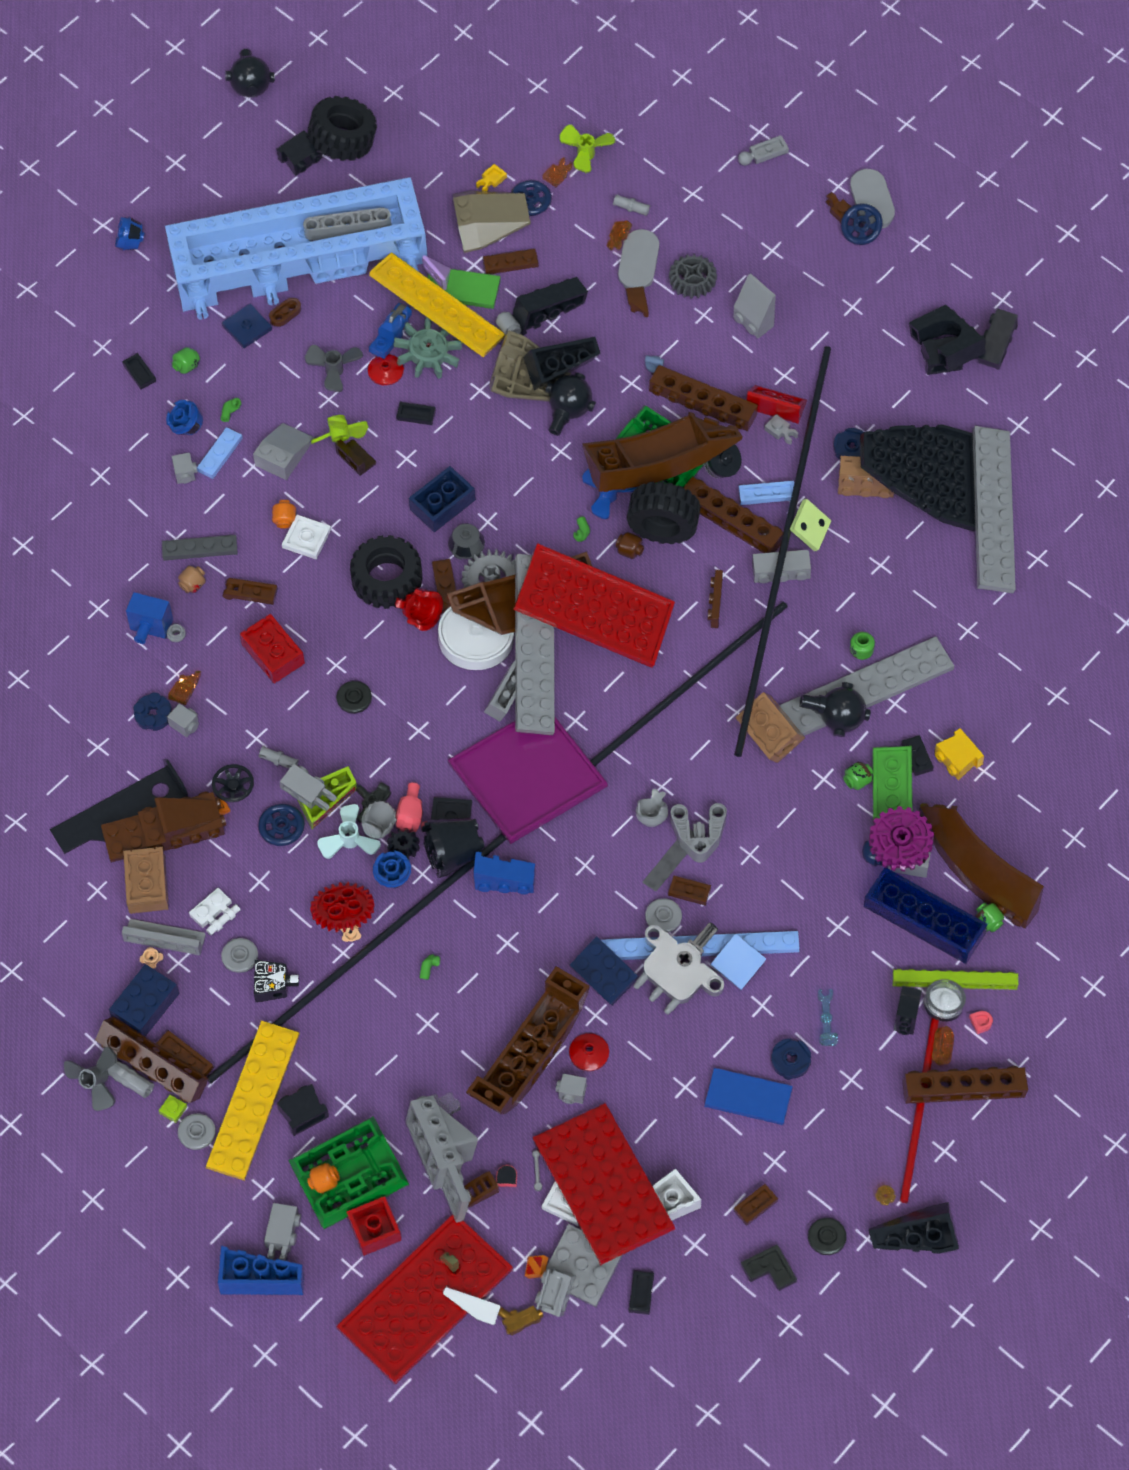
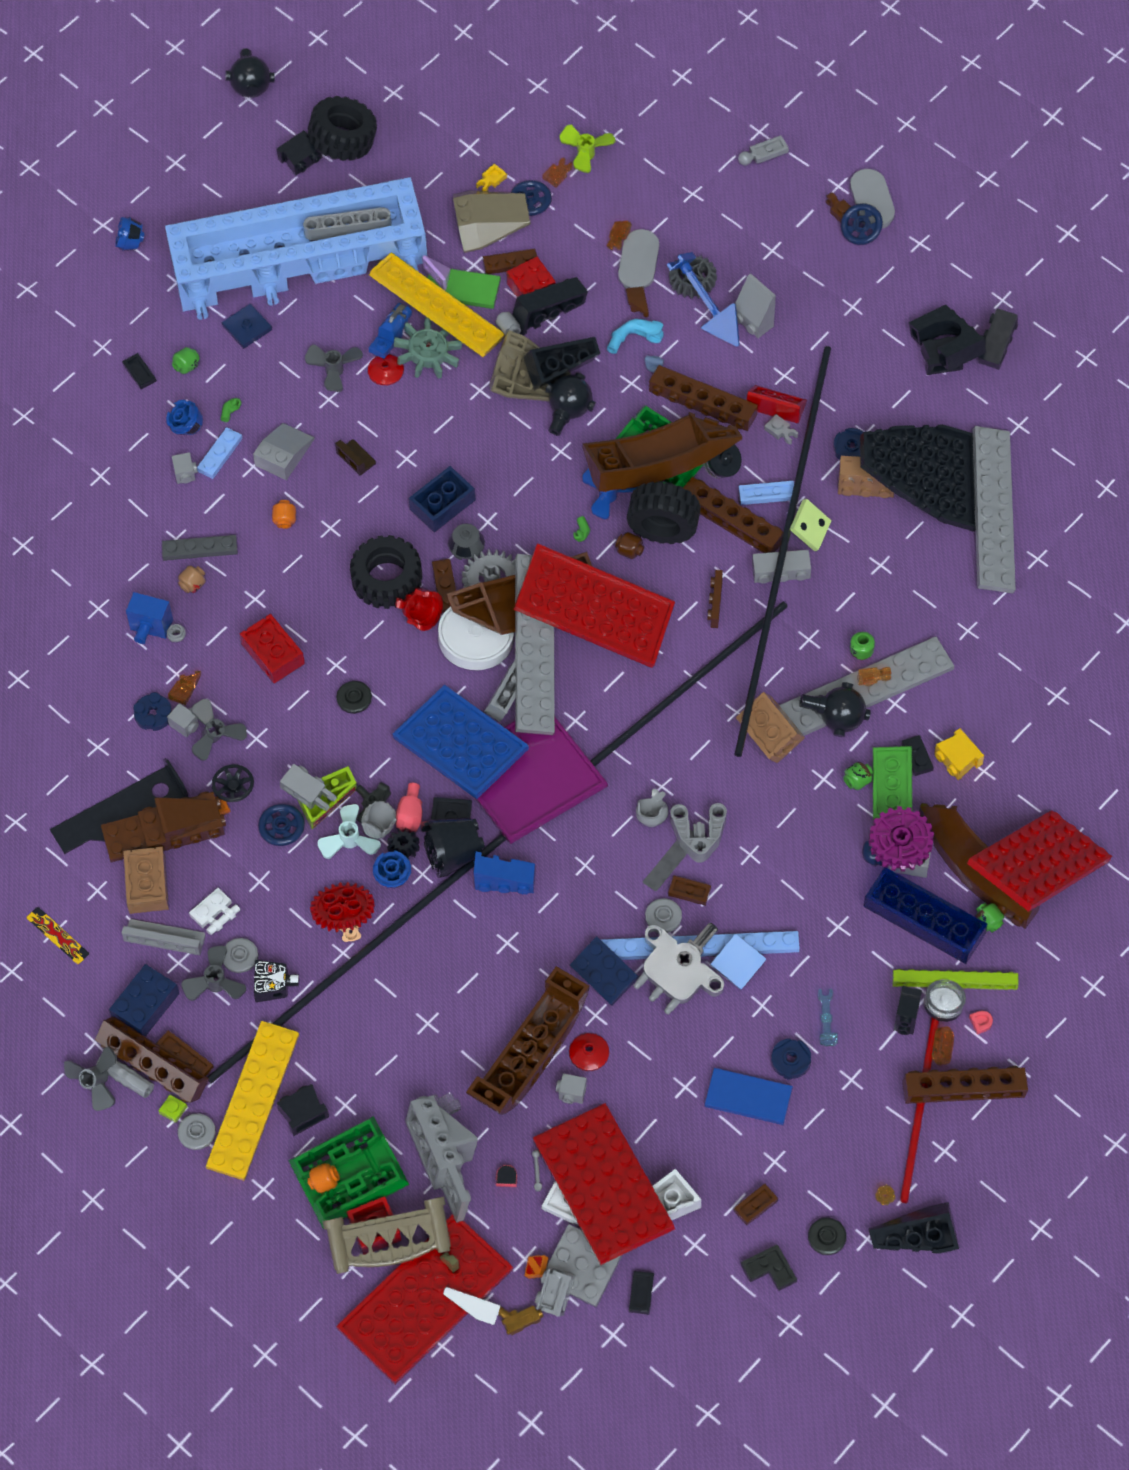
(57, 935): none -> sticker
(151, 952): light nougat plate -> none
(196, 986): none -> dark grey piece
(204, 713): none -> dark grey piece
(250, 591): reddish brown plate -> none
(257, 1275): blue wedge -> none
(277, 758): light grey pin -> none
(281, 1230): light grey hinge -> none
(284, 313): reddish brown plate -> none
(306, 537): white plate -> none
(341, 430): lime piece -> none
(343, 1237): none -> dark tan piece
(416, 413): black tile -> none
(426, 966): bright green arm -> none
(460, 741): none -> blue plate
(487, 1192): reddish brown slope -> none
(529, 277): none -> red brick
(631, 205): light grey pin -> none
(648, 329): none -> medium azure piece
(724, 323): none -> piece
(872, 675): none -> clear orange plate
(1039, 860): none -> red plate

